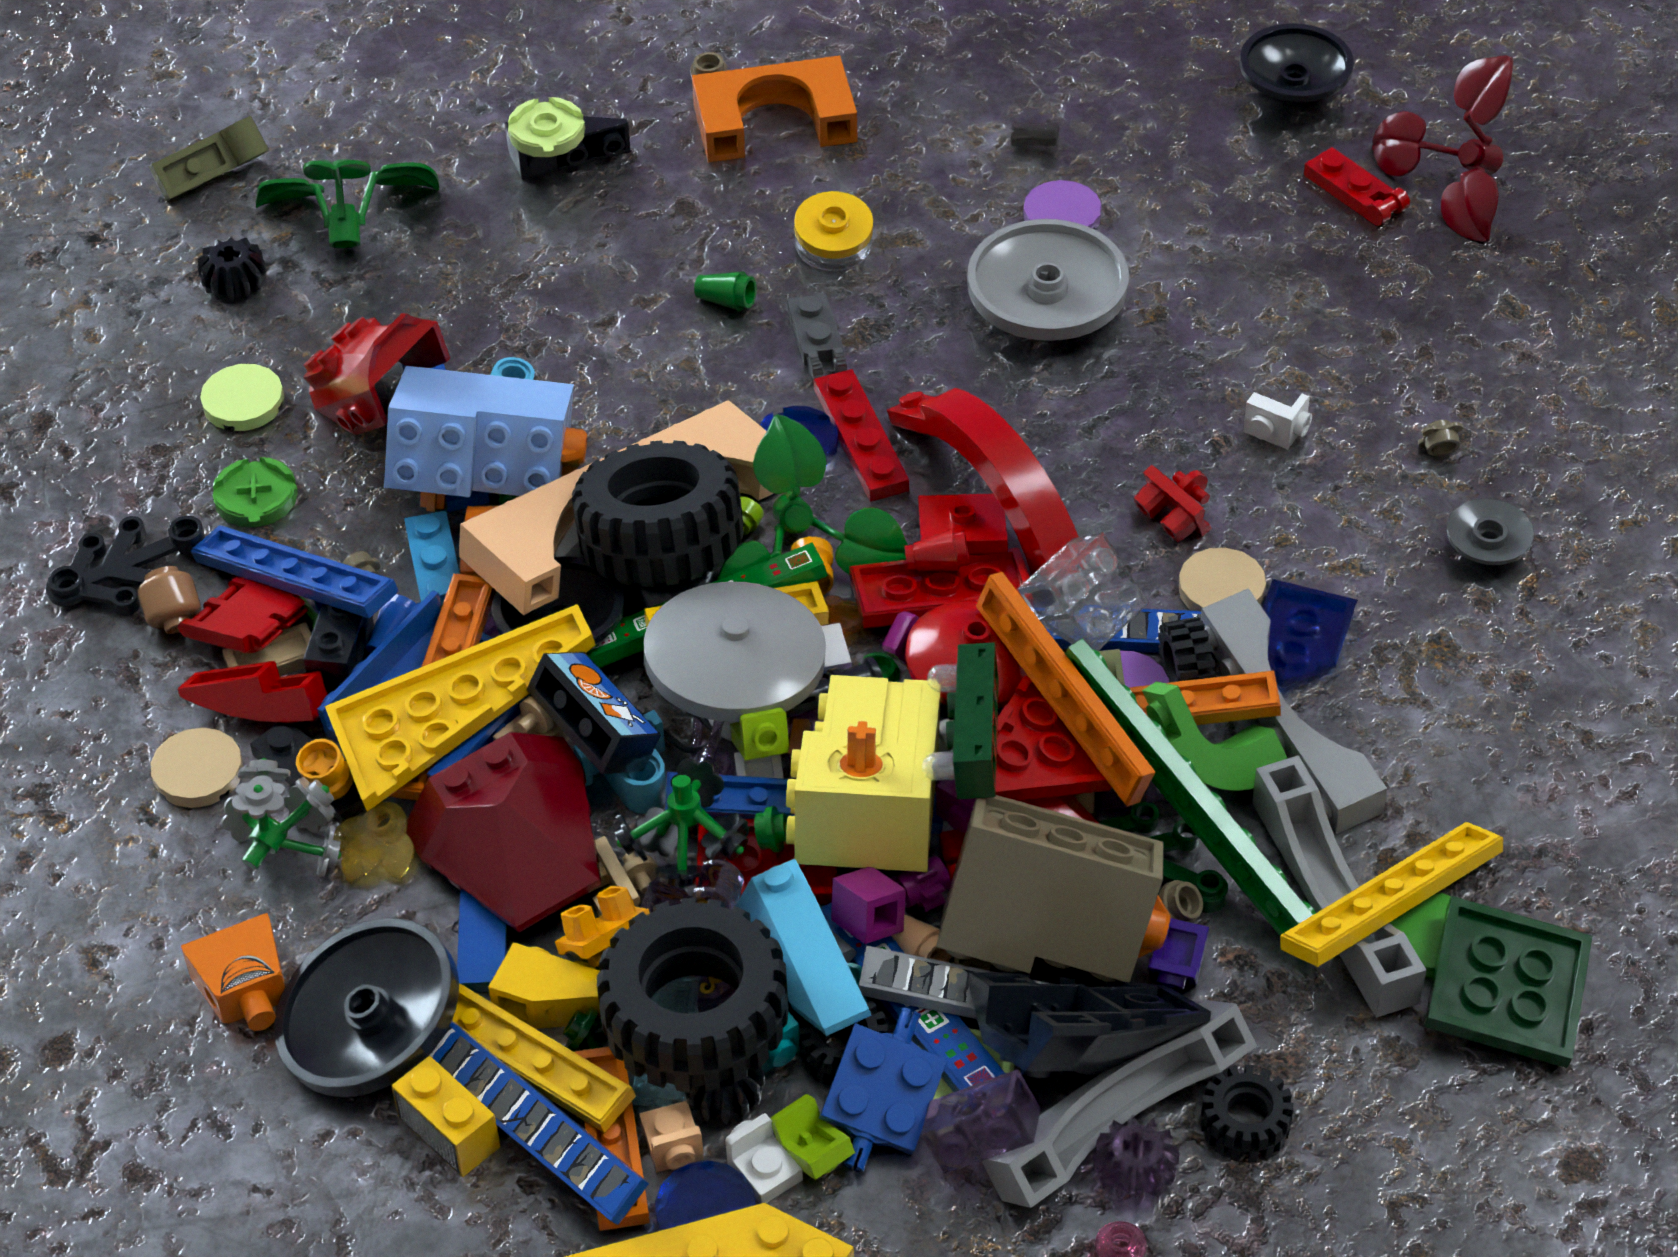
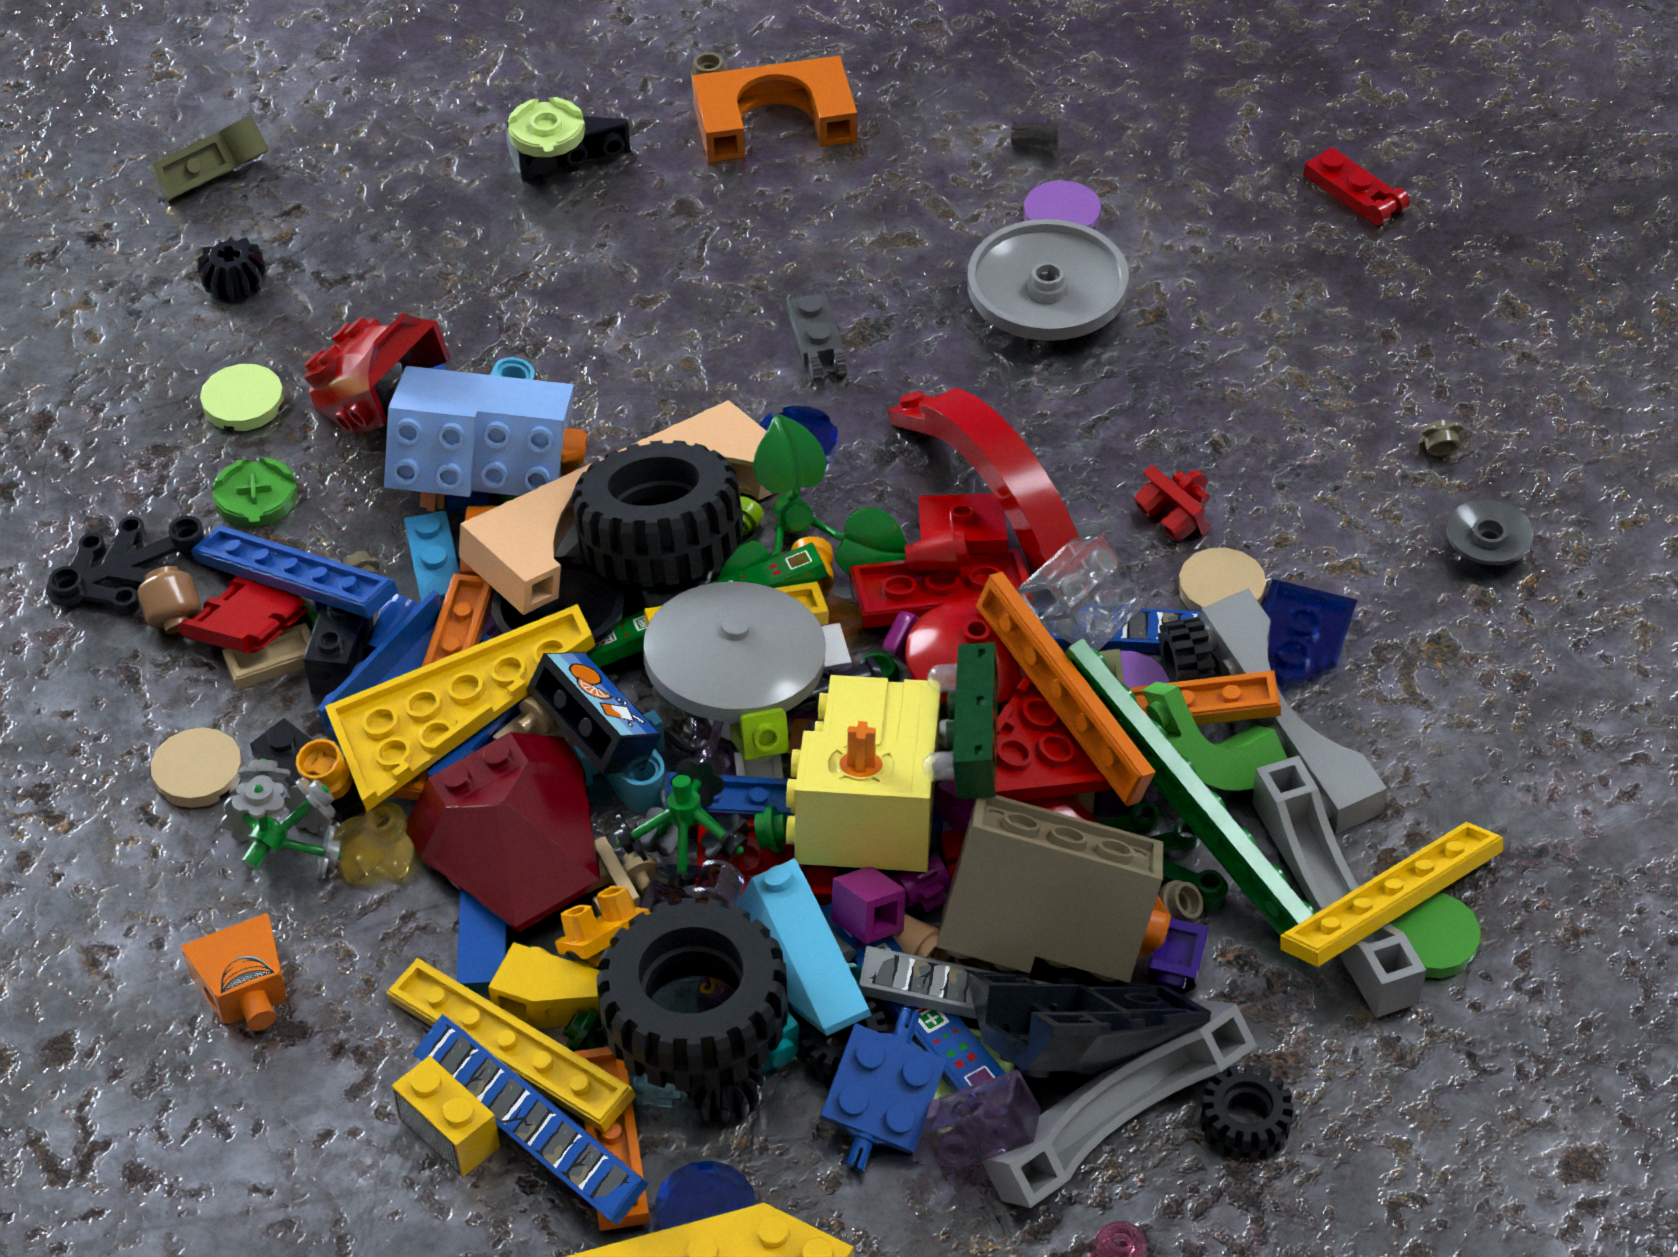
(257, 693): red slope -> none
(343, 220): green plant -> none
(366, 1007): black dish -> none
(672, 1136): light nougat bracket -> none
(729, 290): green cone -> none
(762, 1159): white bracket -> none
(809, 1140): lime bracket -> none
(833, 231): yellow piece -> none
(861, 435): red plate -> none
(1136, 1159): clear purple gear -> none
(1277, 421): white bracket -> none
(1296, 62): black dish -> none
(1471, 203): dark red plant -> none
(1508, 982): dark green plate -> none

